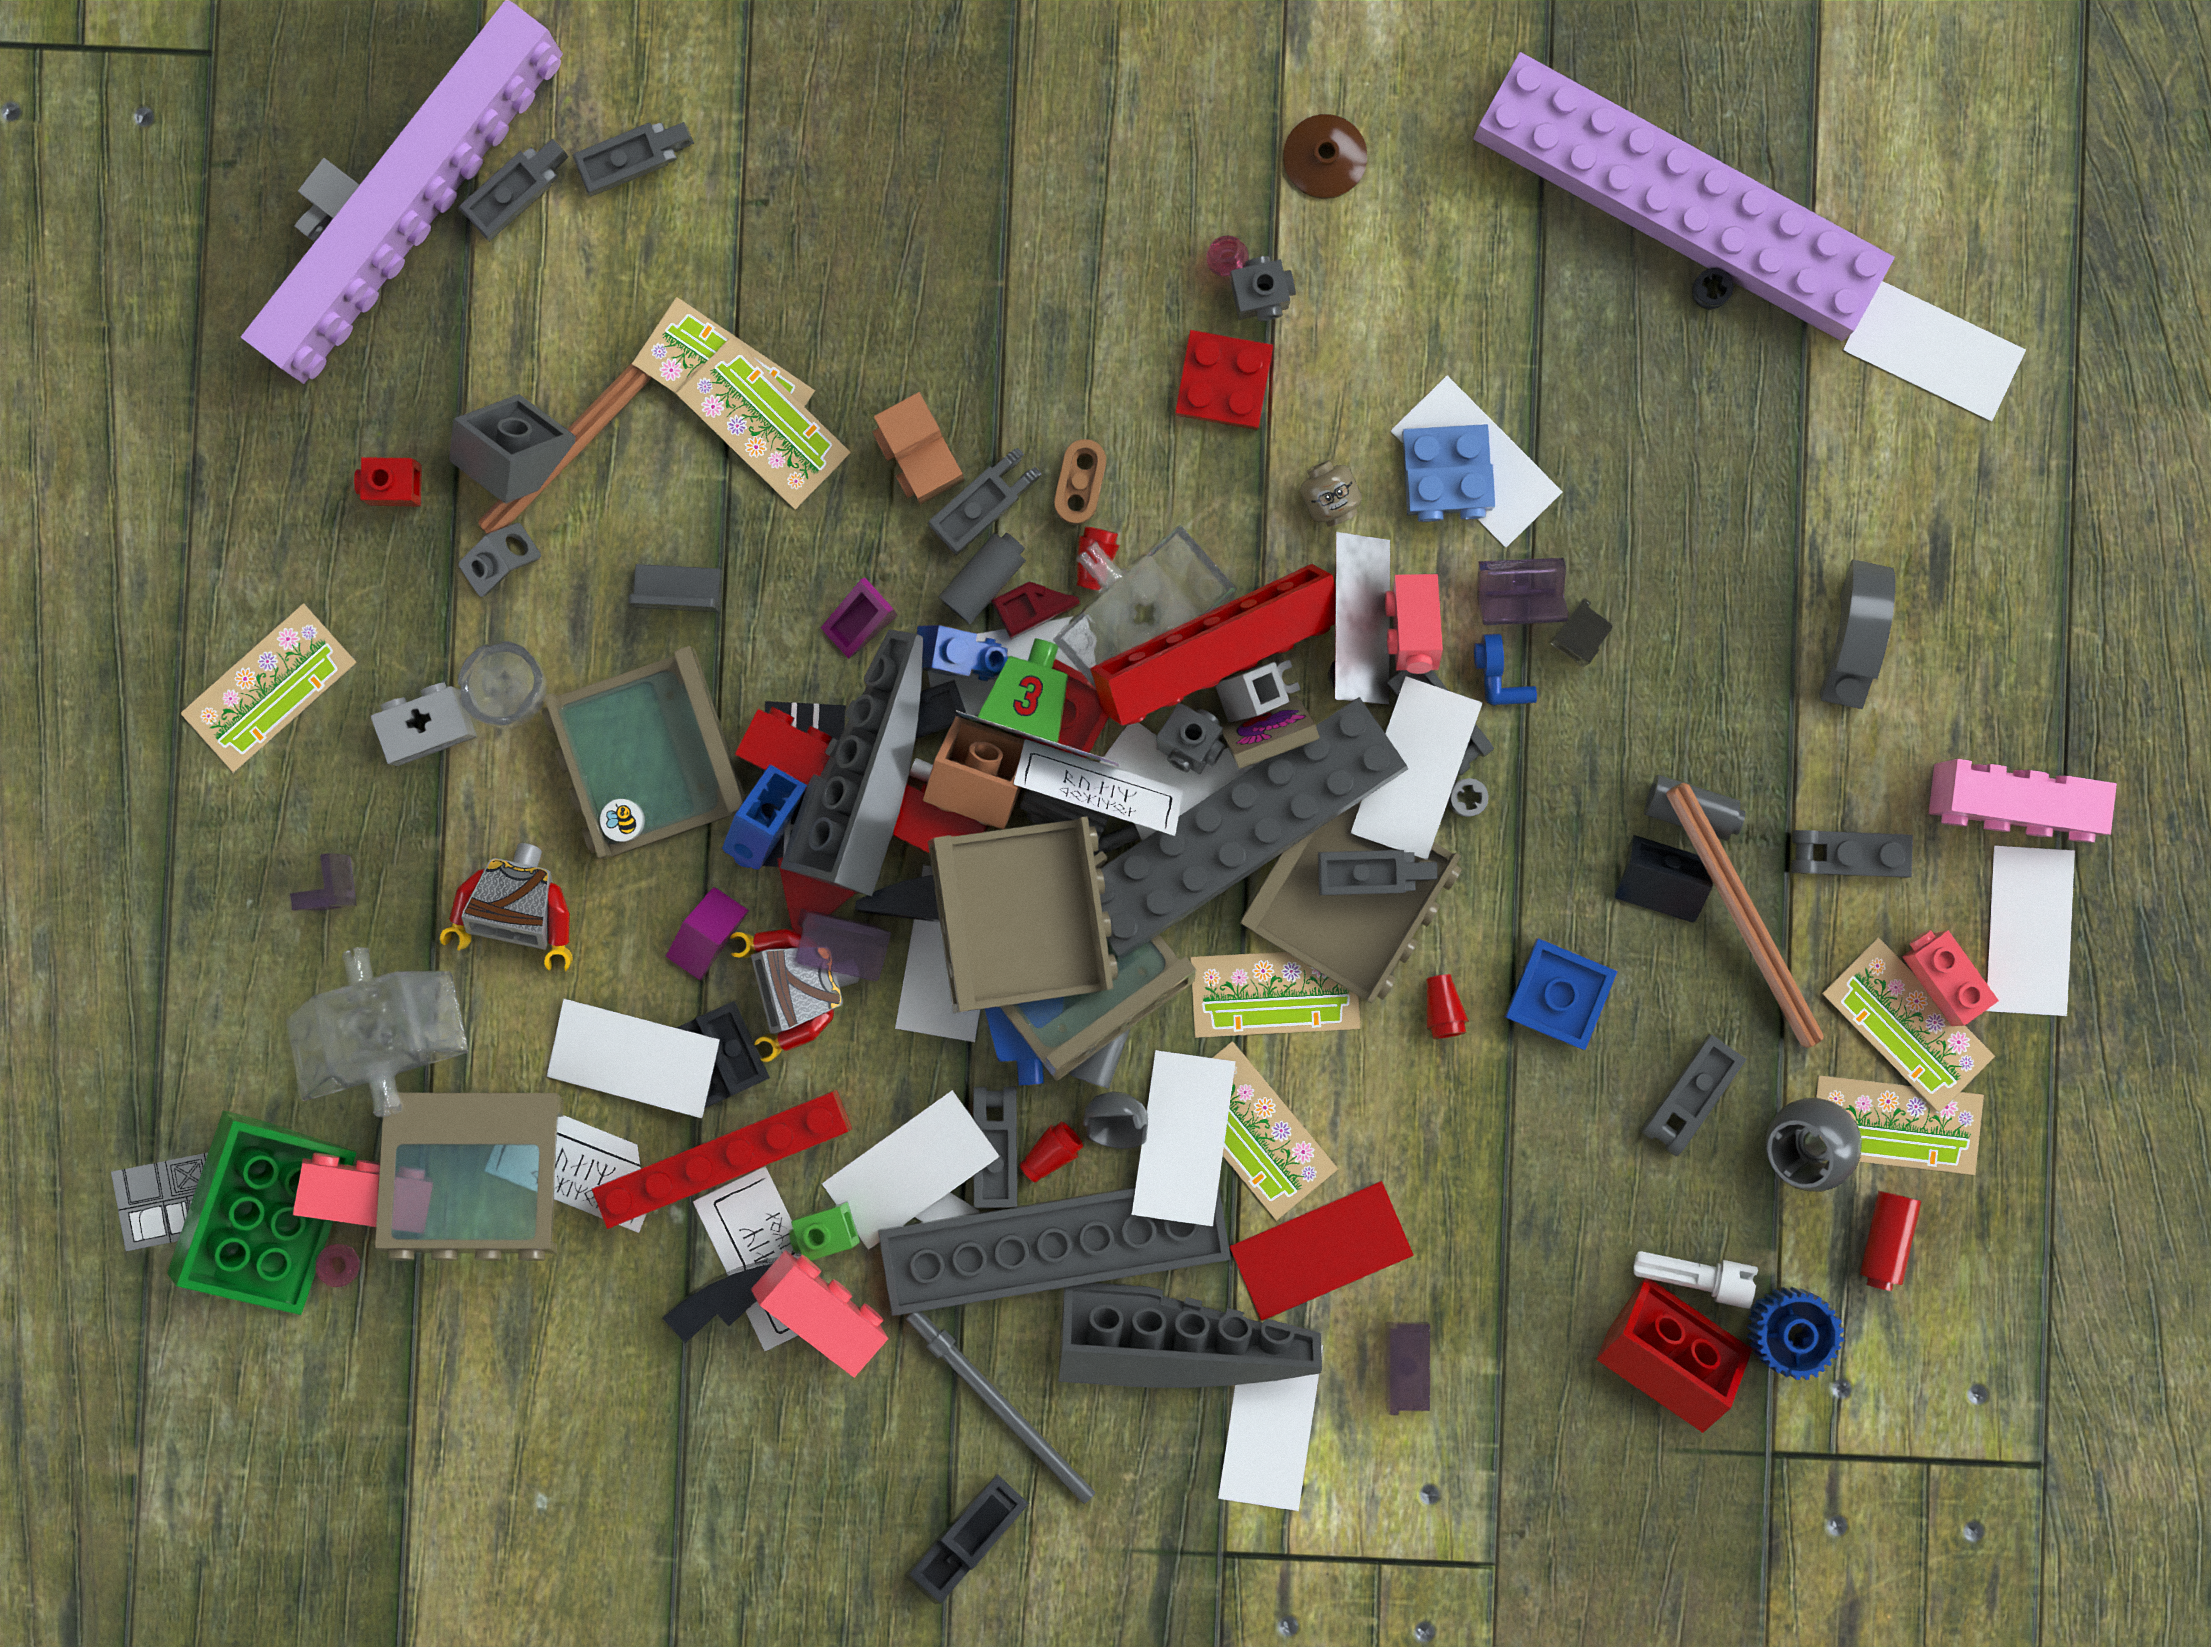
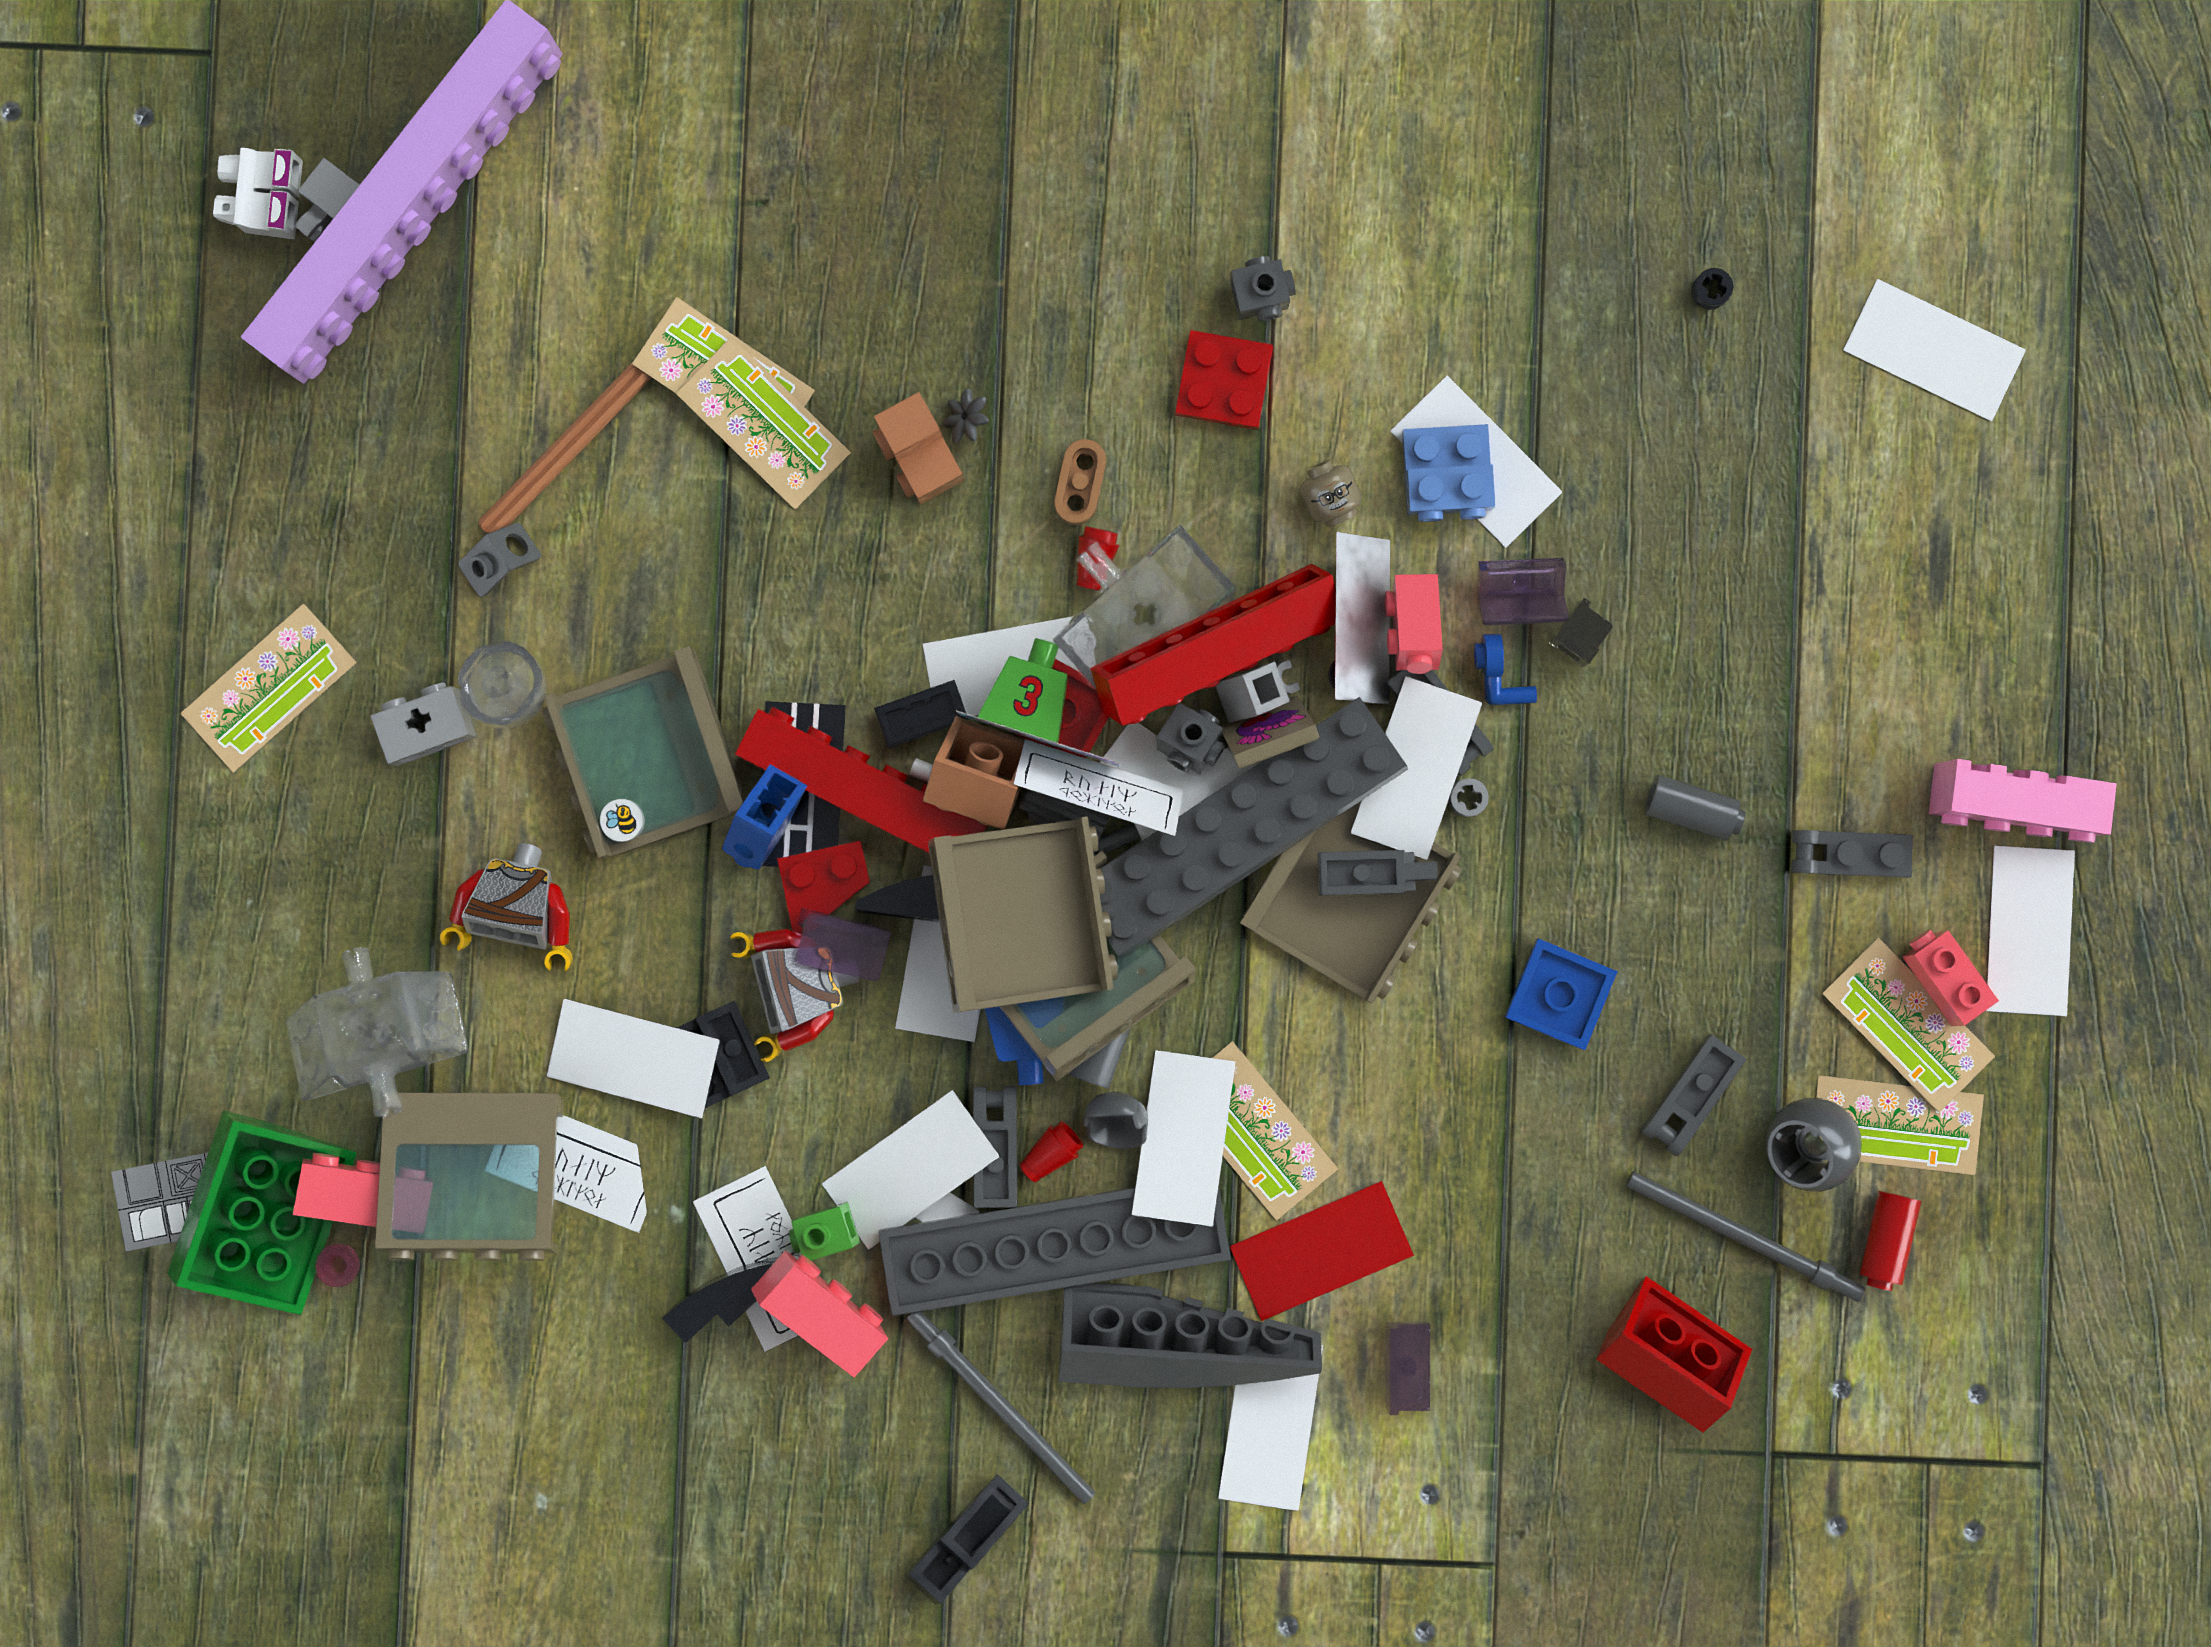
(264, 192): none -> white hips
(337, 890): clear purple panel -> none
(389, 481): red brick -> none
(509, 447): dark grey slope -> none
(513, 189): dark grey hinge -> none
(630, 155): dark grey hinge -> none
(677, 588): dark grey panel -> none
(706, 932): magenta slope -> none
(722, 1159): red brick -> none
(858, 618): magenta slope -> none
(858, 796): dark grey wedge -> none
(958, 653): blue brick -> none
(966, 416): none -> dark grey plant
(981, 503): dark grey hinge -> none
(983, 576): dark grey brick -> none
(1031, 607): dark red tile -> none
(1226, 254): clear pink plate -> none
(1267, 997): sticker -> none
(1323, 176): reddish brown dish -> none
(1444, 1008): red cone -> none
(1664, 879): black panel -> none
(1683, 197): lavender brick -> none
(1728, 1282): white piece -> none
(1745, 915): nougat axle -> none
(1812, 1347): blue brick -> none
(1819, 1273): none -> dark grey bar
(1862, 634): dark grey arch -> none

